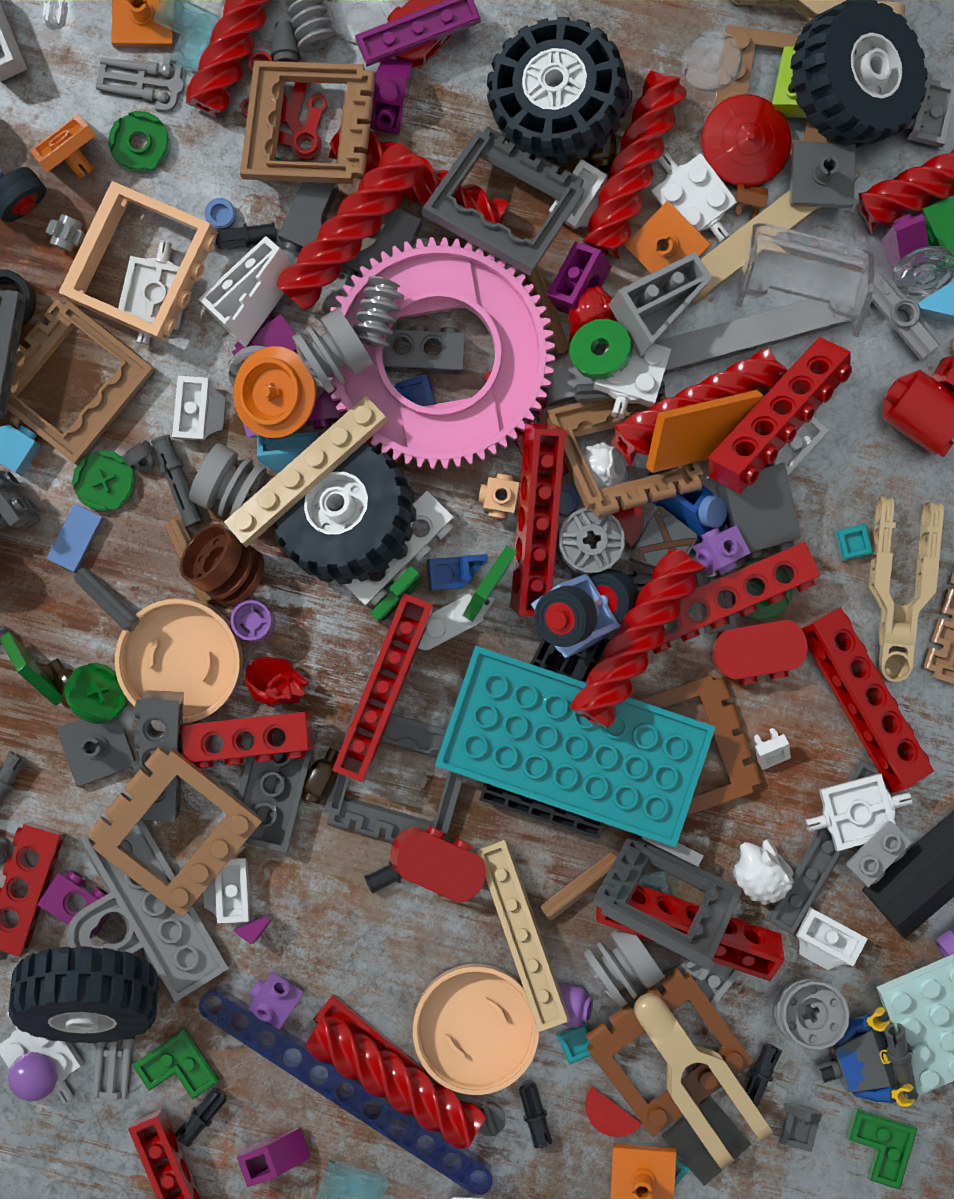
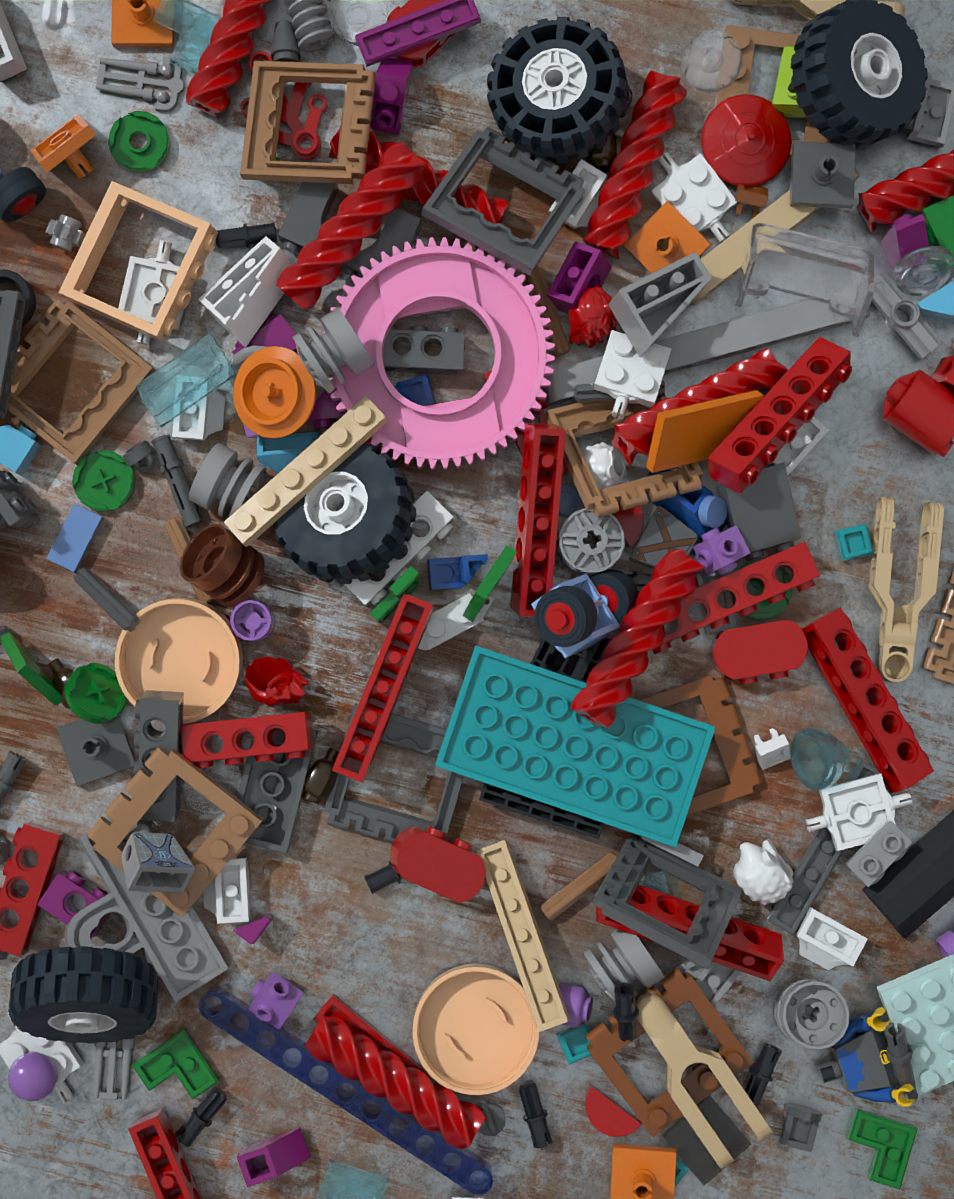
(155, 862): none -> light grey torso
(185, 380): none -> clear light blue piece
(220, 213): medium blue tile -> none
(377, 311): light grey piece -> none
(497, 508): light nougat brick -> none
(594, 334): green tile -> none
(626, 1011): none -> black axle
(818, 758): none -> clear light blue piece

